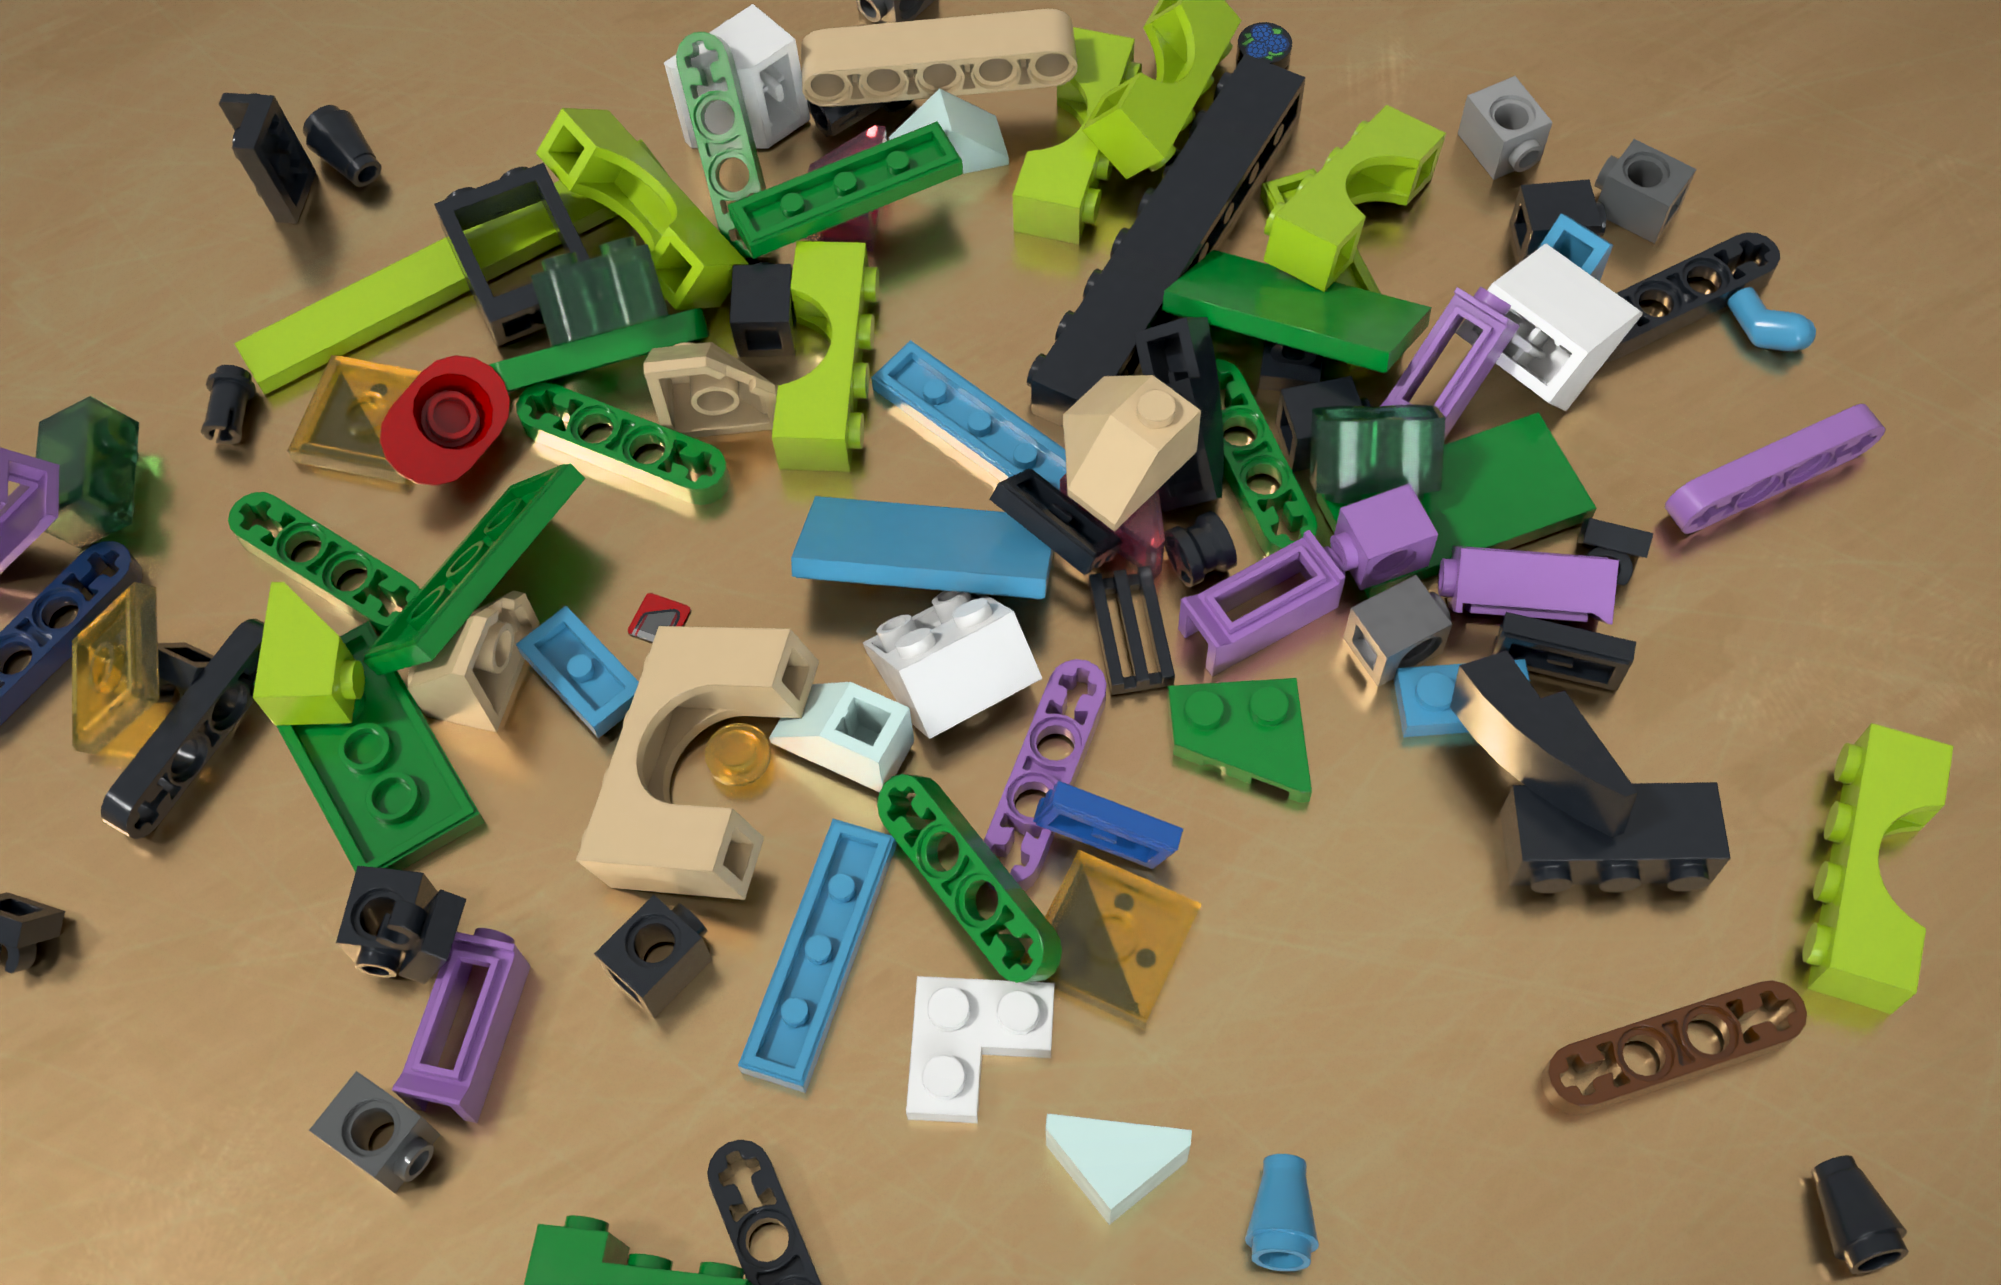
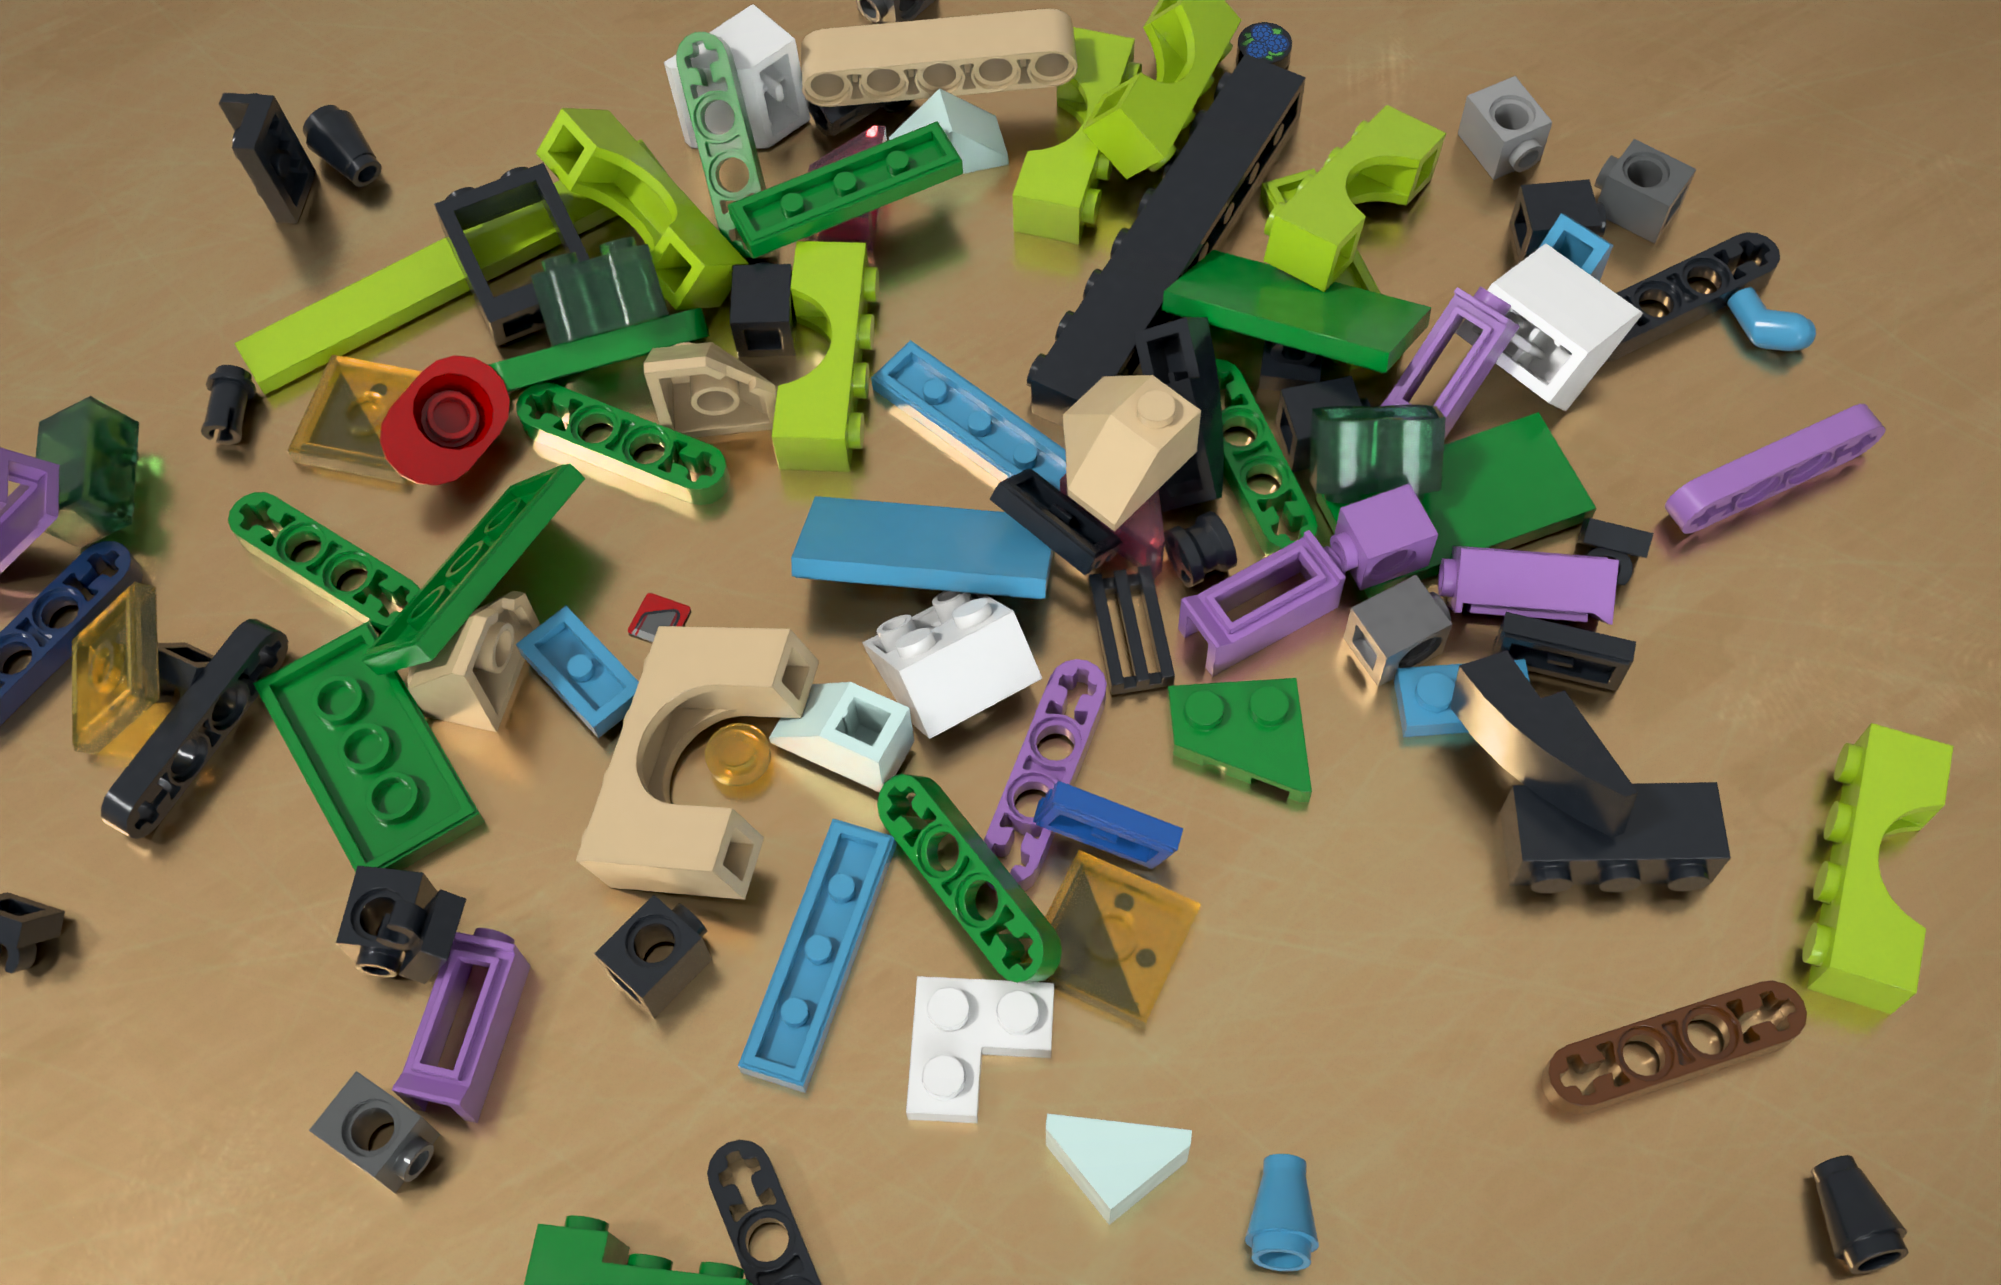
(304, 665): lime slope -> none

